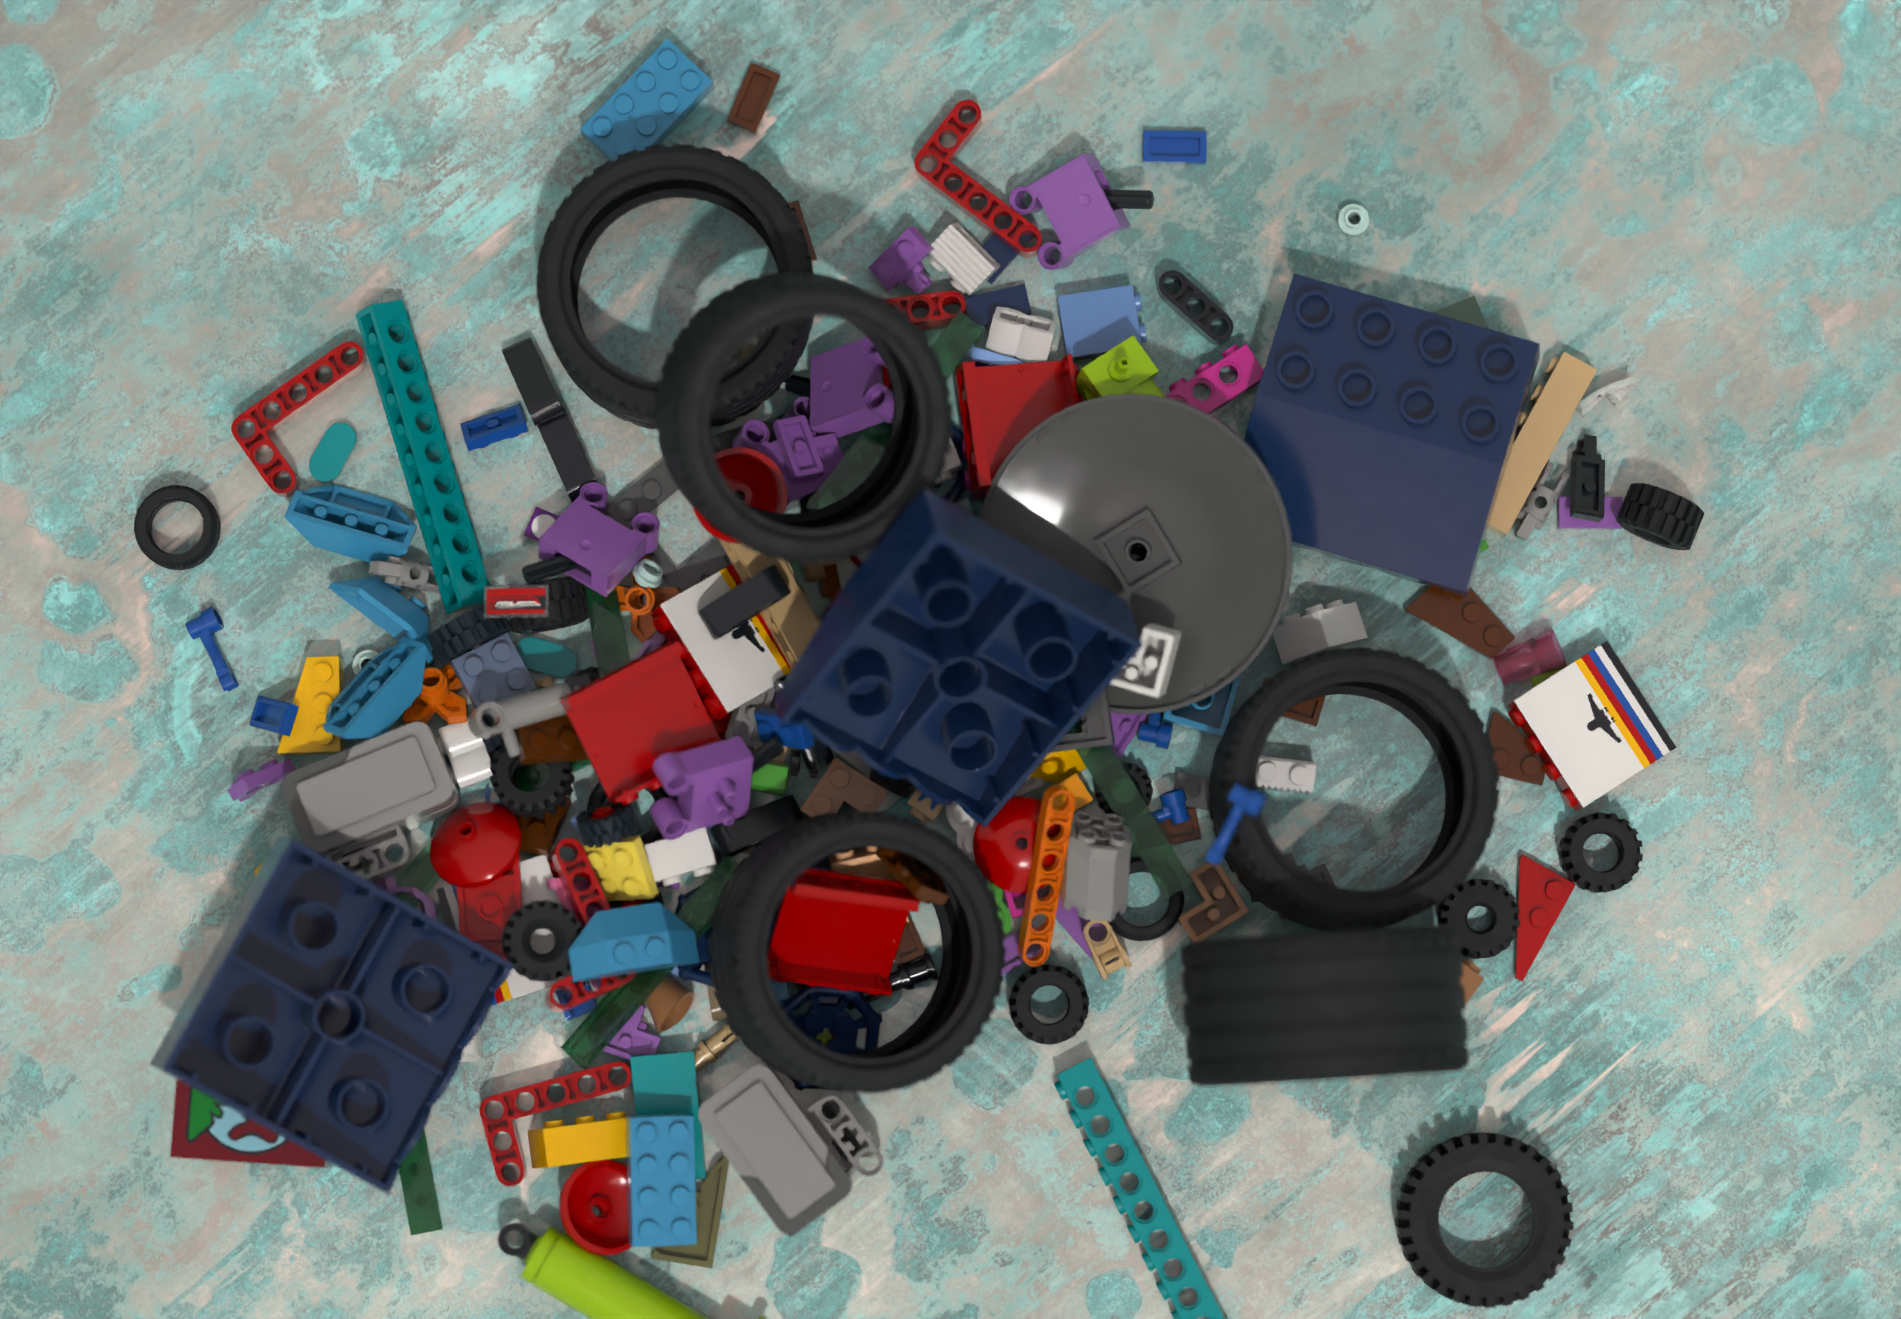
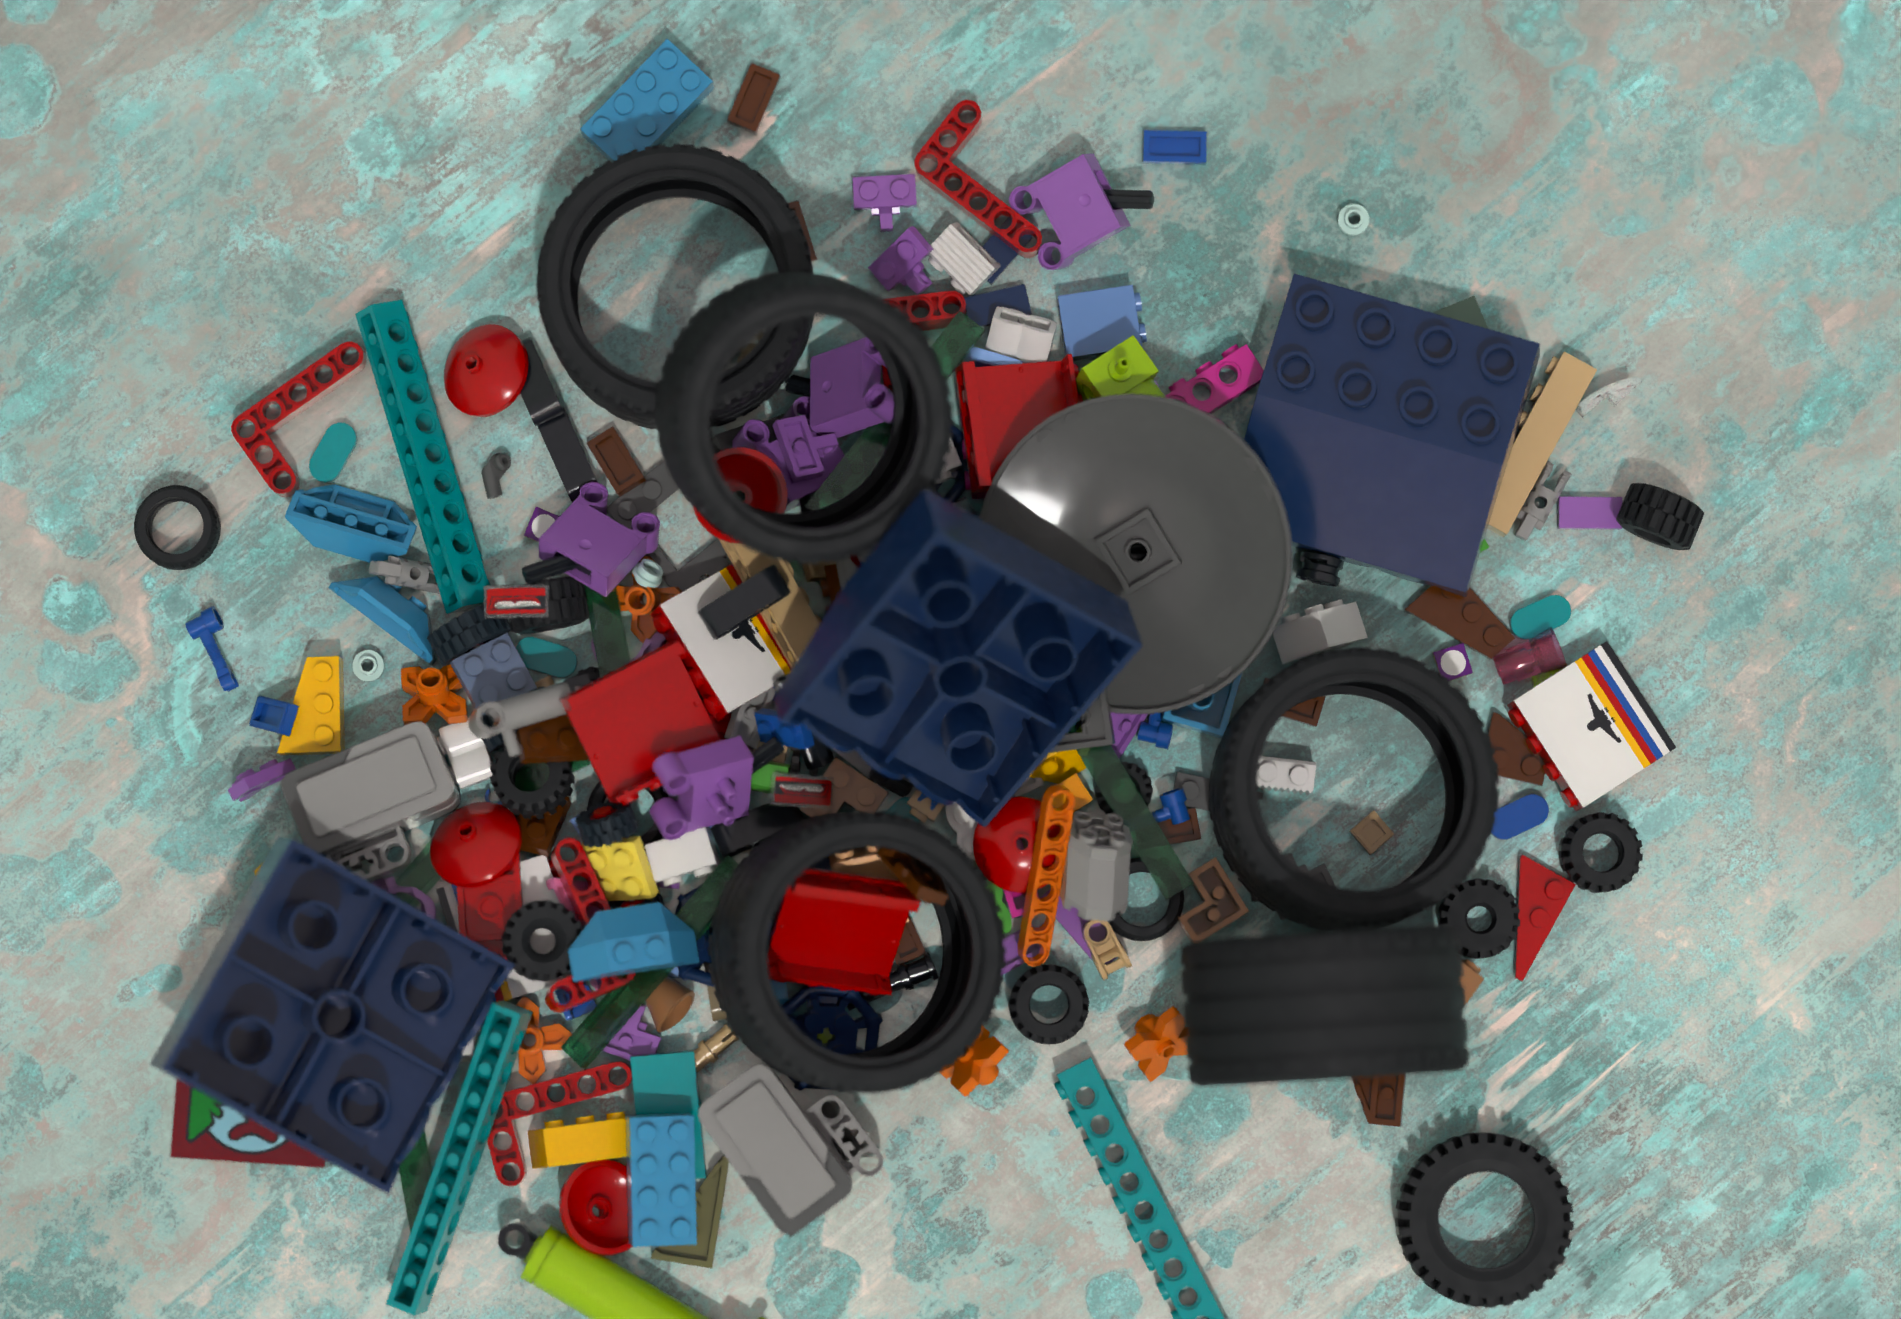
(379, 692): dark azure wedge -> none
(459, 1157): none -> teal brick
(492, 472): none -> dark grey arm
(494, 427): blue plate -> none
(497, 374): none -> red dish
(547, 1038): none -> orange plant
(616, 461): none -> reddish brown tile
(801, 791): none -> slope
(884, 196): none -> medium lavender hinge
(977, 1064): none -> orange plant
(1152, 664): white brick -> none
(1158, 1041): none -> orange plant
(1188, 293): black beam -> none
(1244, 802): blue brick -> none
(1320, 569): none -> black wheel
(1371, 832): none -> tan tile
(1382, 1098): none -> reddish brown wing
(1453, 662): none -> tile
(1519, 816): none -> blue tile
(1540, 616): none -> teal tile
(1587, 481): black hinge -> none

